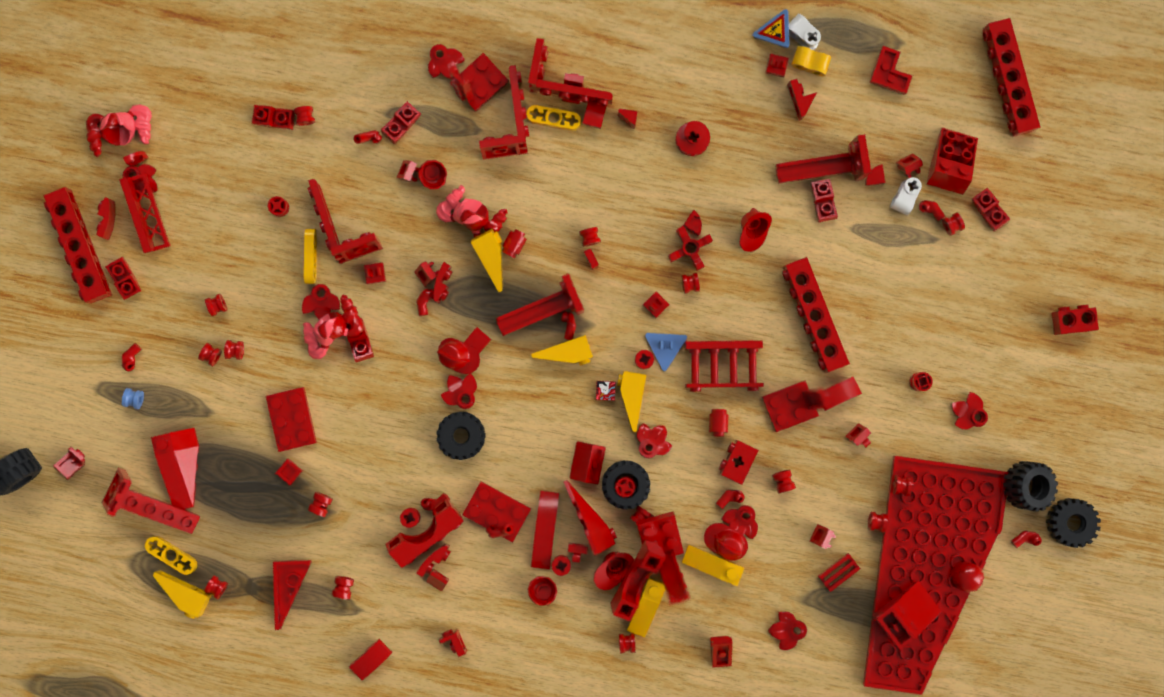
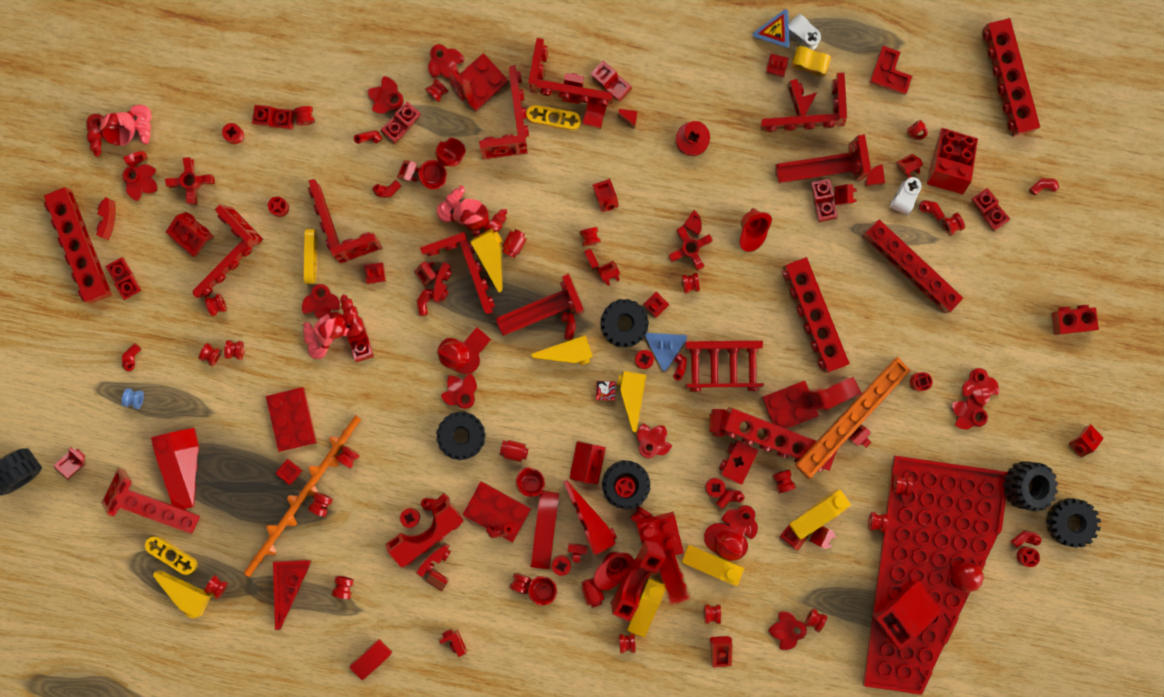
(138, 216): red fence -> none
(189, 233): none -> red bracket
(191, 197): none -> red pin
(235, 136): none -> red wheel
(240, 228): none -> red bracket
(296, 501): none -> orange plant
(347, 456): none -> red wheel
(383, 95): none -> red plate
(386, 191): none -> red arm
(436, 90): none -> red wheel
(450, 152): none -> red hair
(474, 266): none -> red bracket
(514, 450): none -> red brick
(520, 583): none -> red wheel
(530, 482): none -> red hair
(592, 594): none -> red brick
(606, 195): none -> red bracket
(608, 271): none -> red tile
(611, 81): none -> red slope
(634, 312): none -> black tyre
(681, 367): none -> red arm
(712, 485): none -> red wheel
(712, 614): none -> red wheel
(731, 426): none -> red brick
(790, 537): none -> red slope
(810, 121): none -> red bracket
(815, 620): none -> red wheel
(820, 513): none -> yellow slope
(844, 194): none -> red tile
(852, 418): none -> orange tile
(852, 563): red tile -> none
(912, 266): none -> red brick
(916, 128): none -> red tile
(981, 389): none -> red plate
(1032, 558): none -> red wheel
(1044, 183): none -> red arm
(1086, 441): none -> red bracket

